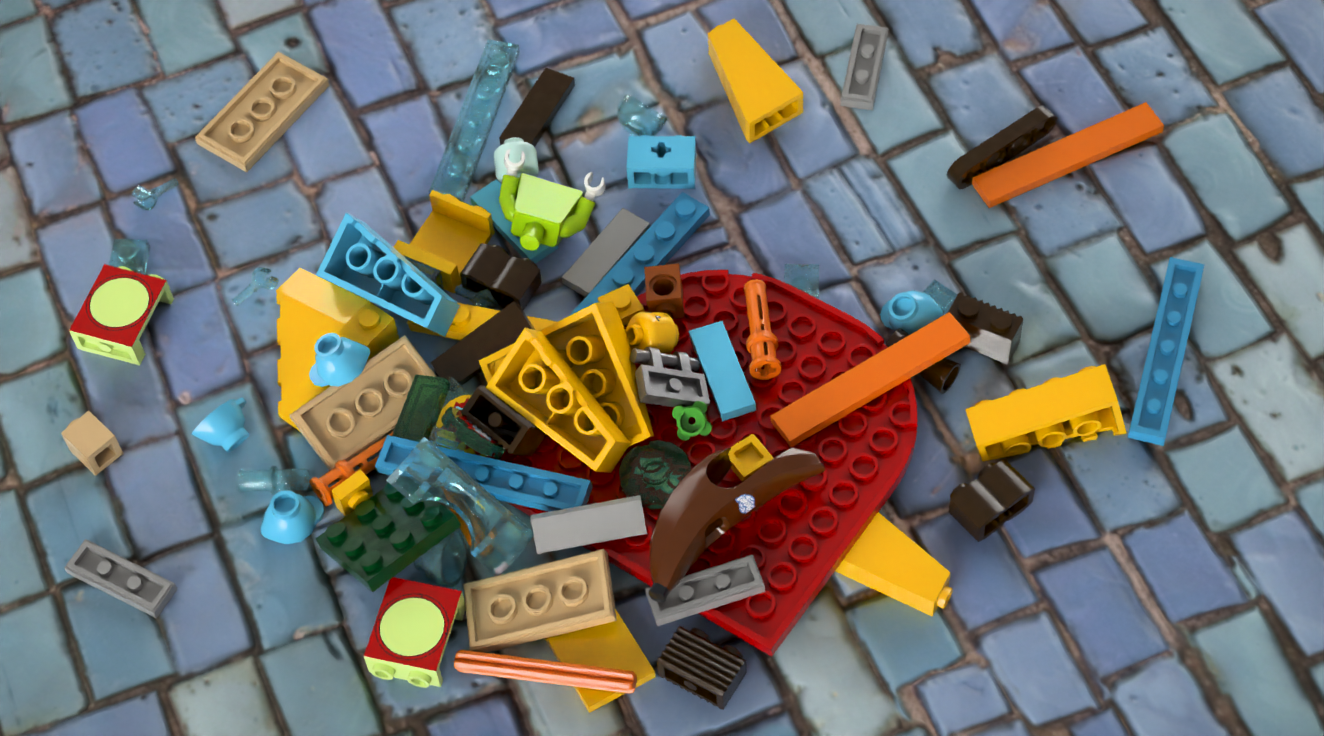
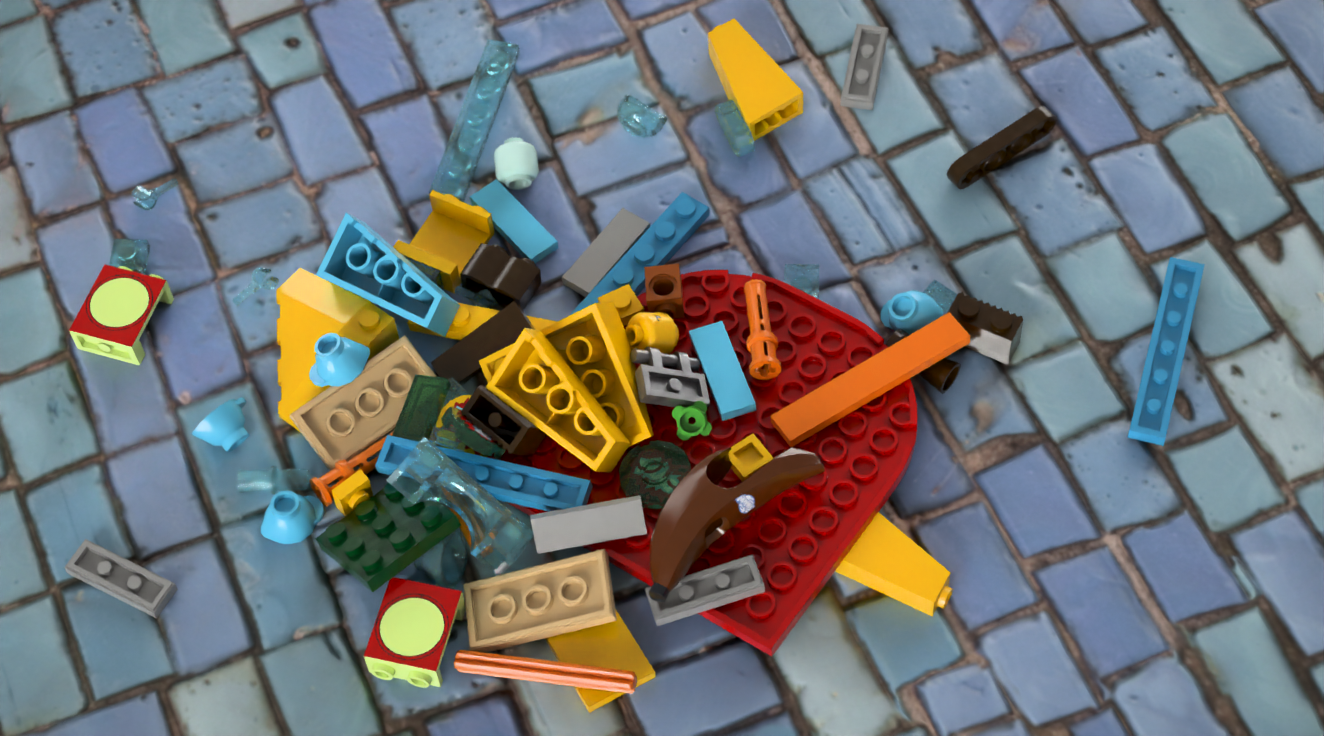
(92, 442): tan brick -> none
(262, 111): tan tile -> none
(539, 107): dark brown tile -> none
(543, 209): lime torso -> none
(661, 162): medium azure brick -> none
(702, 666): dark brown brick -> none
(734, 128): none -> clear light blue beam
(991, 499): dark brown brick -> none
(1047, 414): yellow wedge -> none
(1067, 155): orange tile -> none

